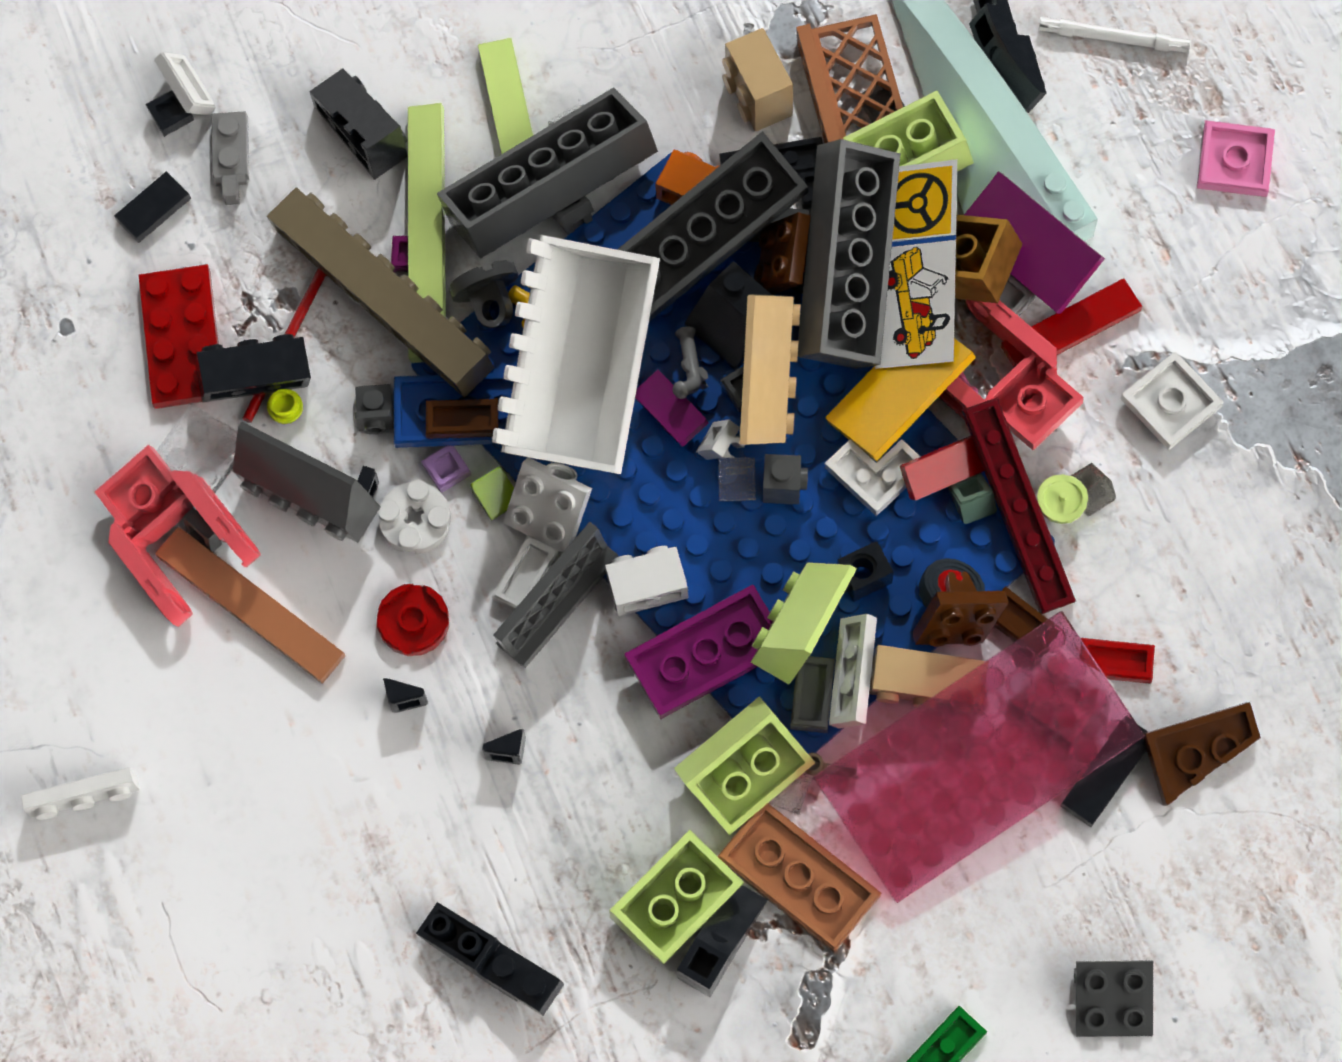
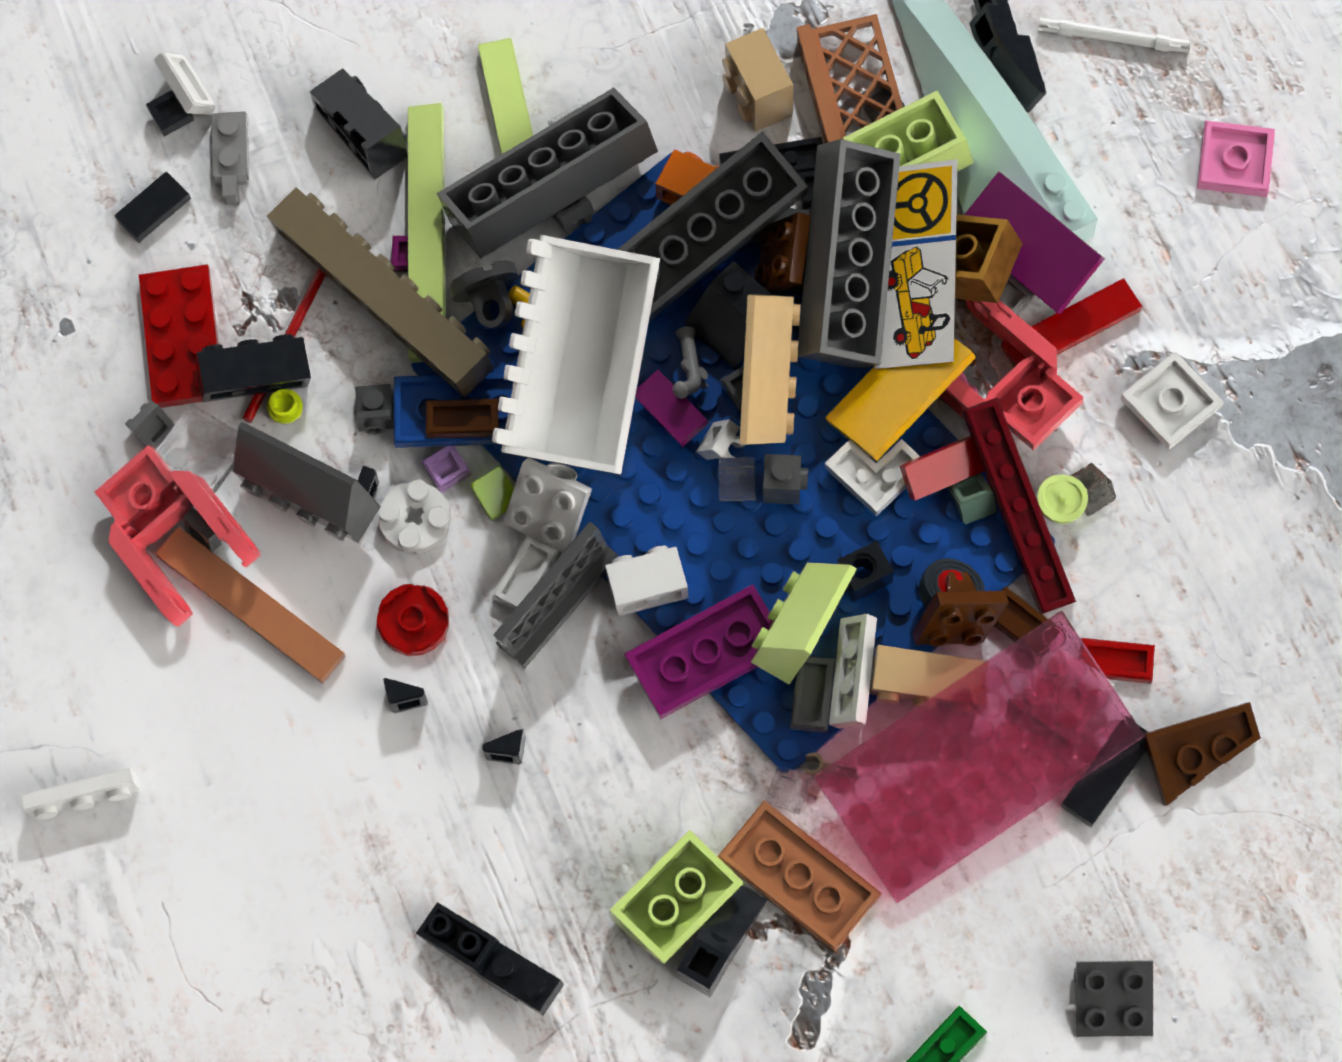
(150, 425): none -> dark grey tile
(744, 765): yellowish green slope -> none

